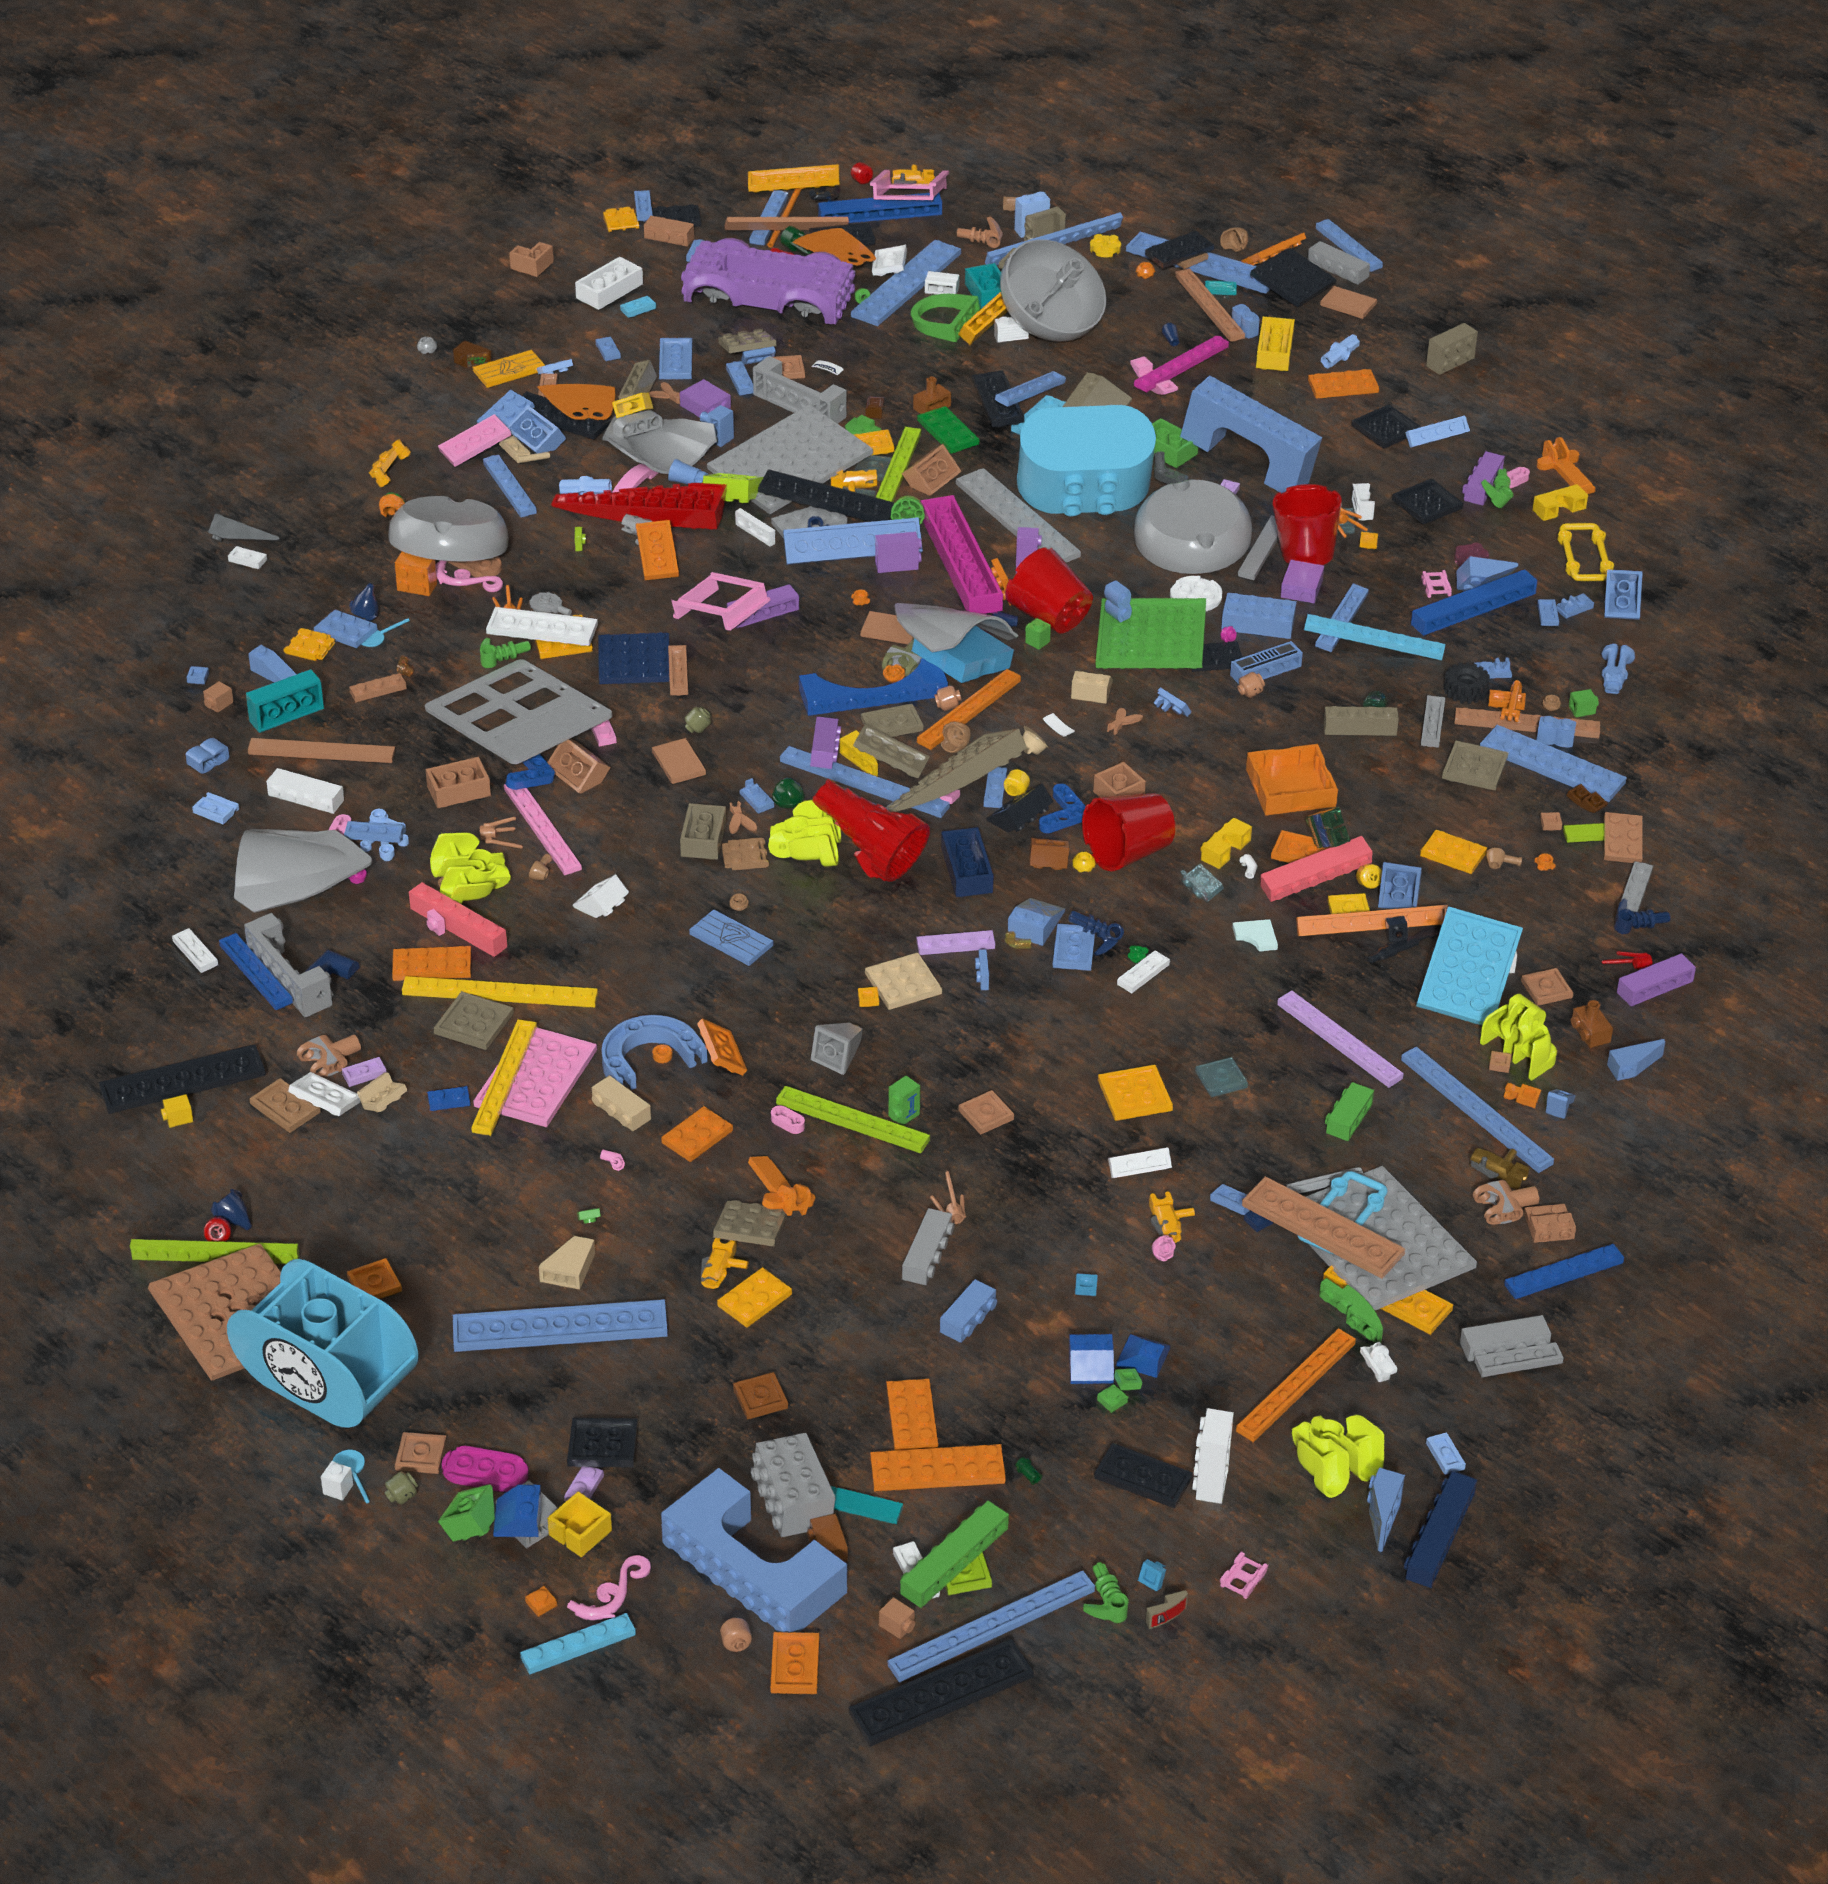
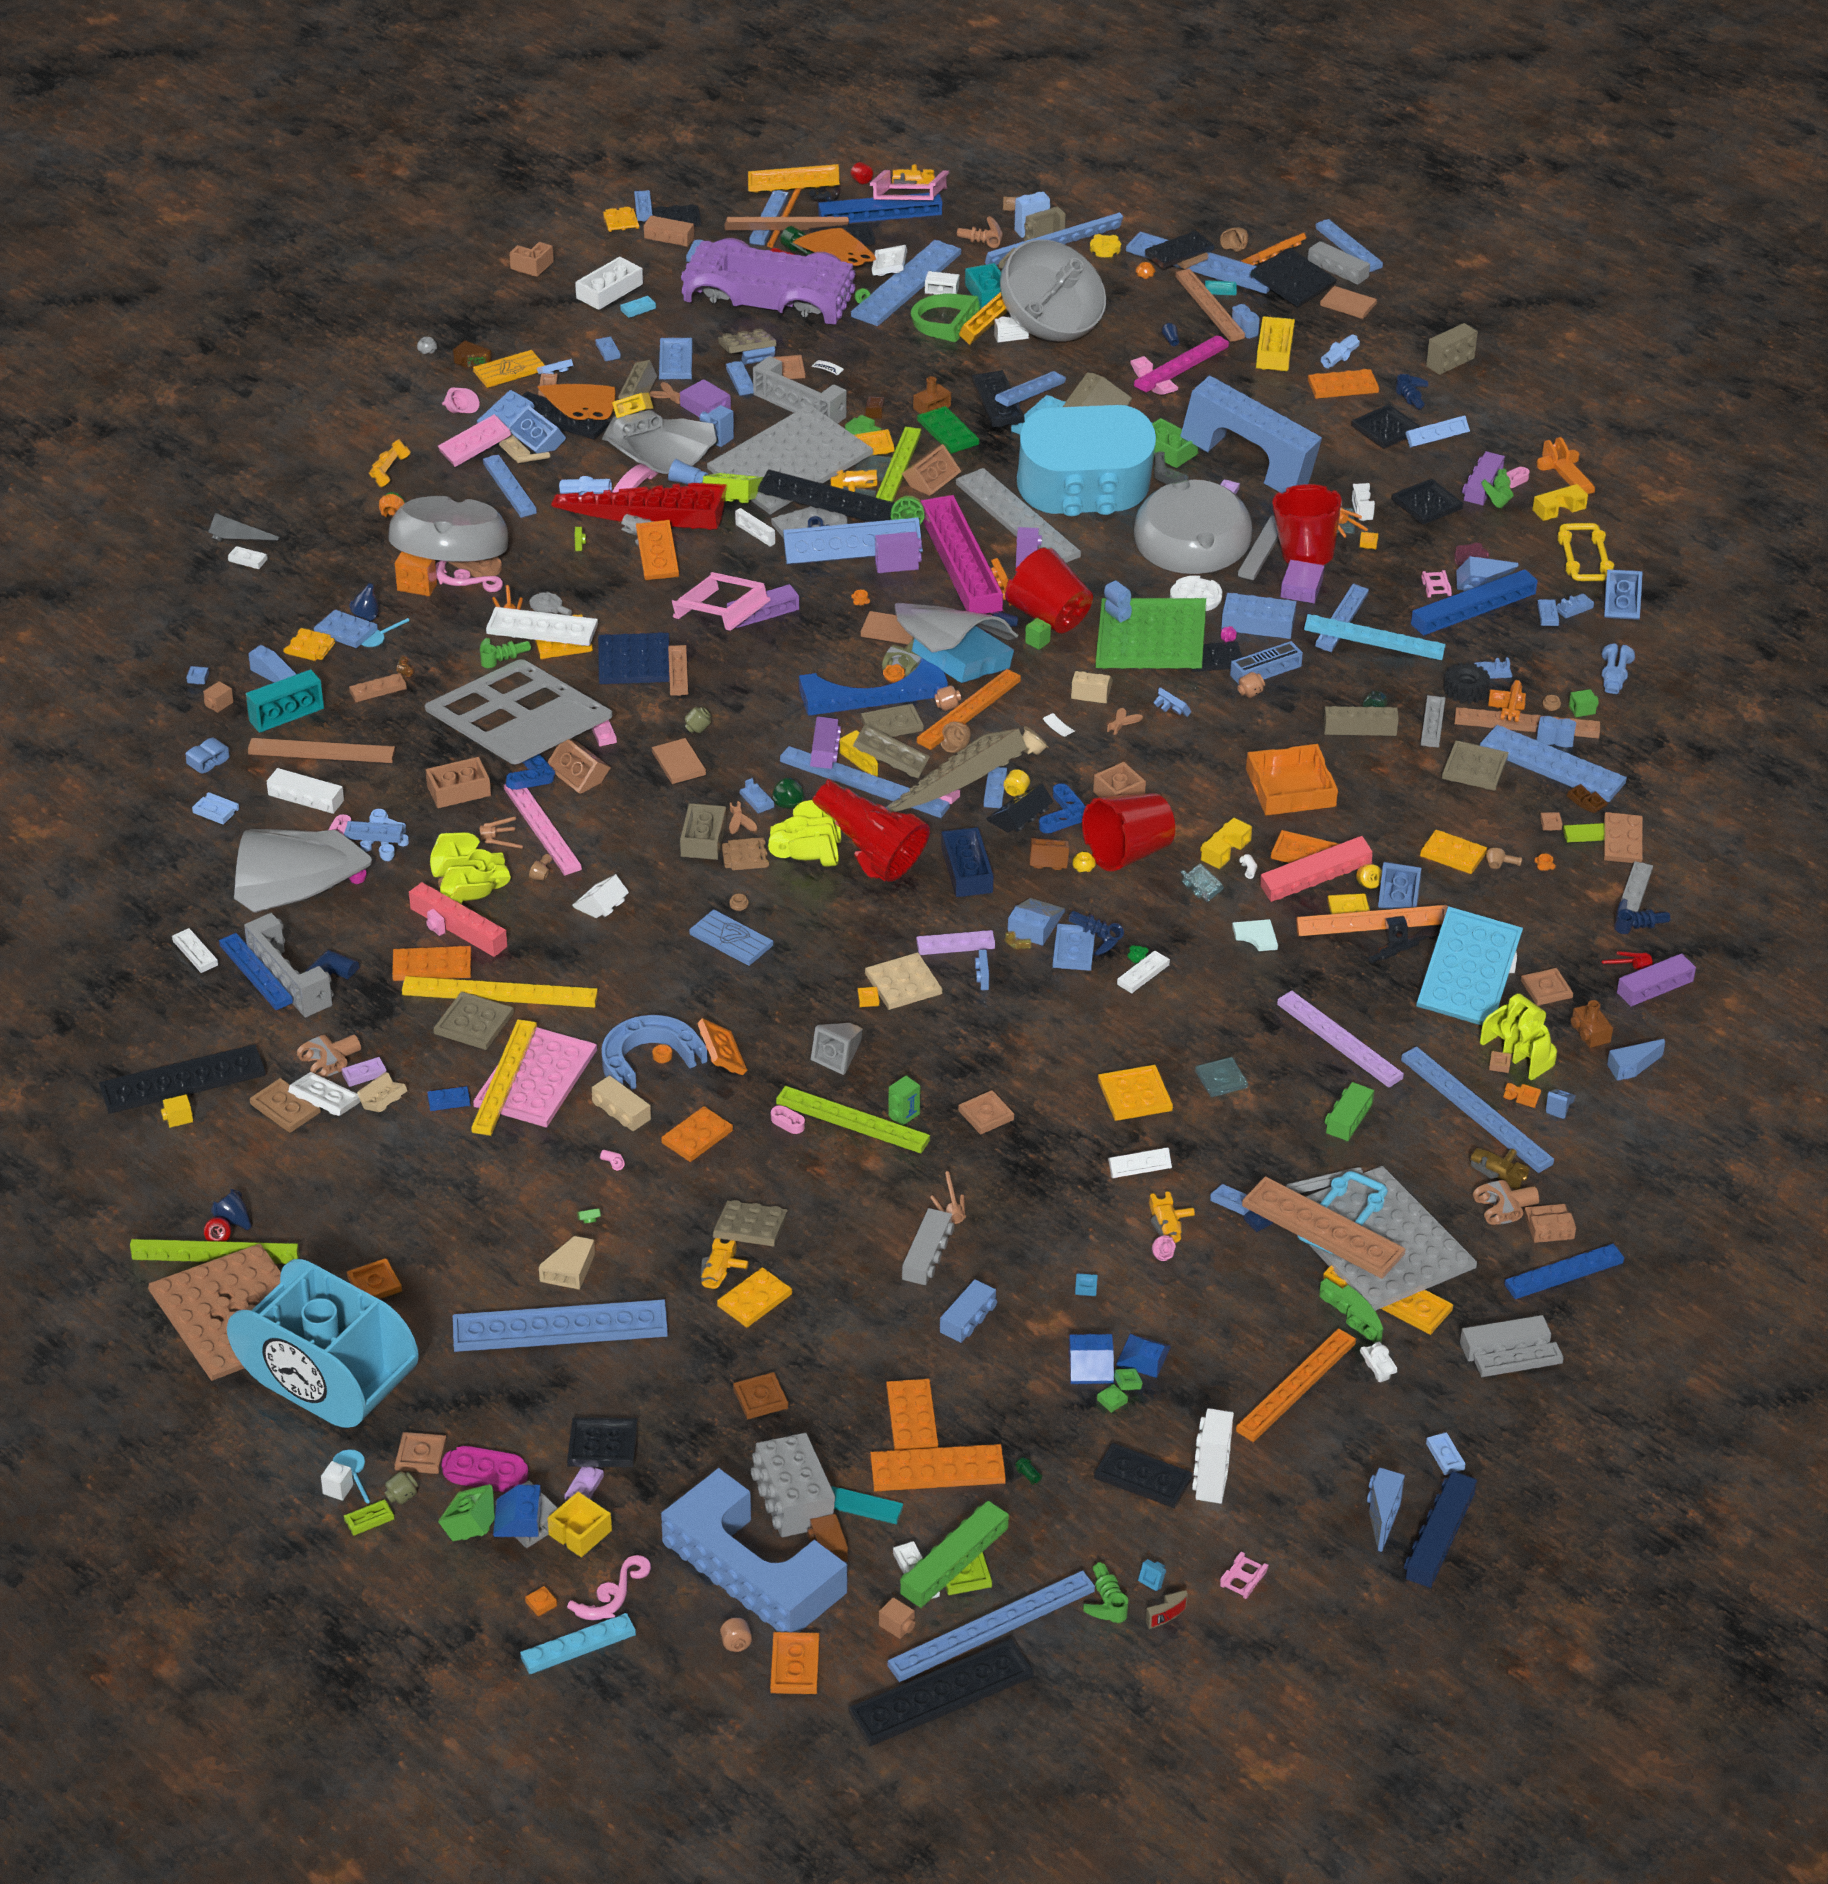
(370, 1520): none -> lime tile
(461, 401): none -> bright pink piece
(781, 1193): orange piece -> none
(1324, 828): clear green hips -> none
(1329, 1453): neon yellow piece -> none
(1406, 387): none -> dark blue piece

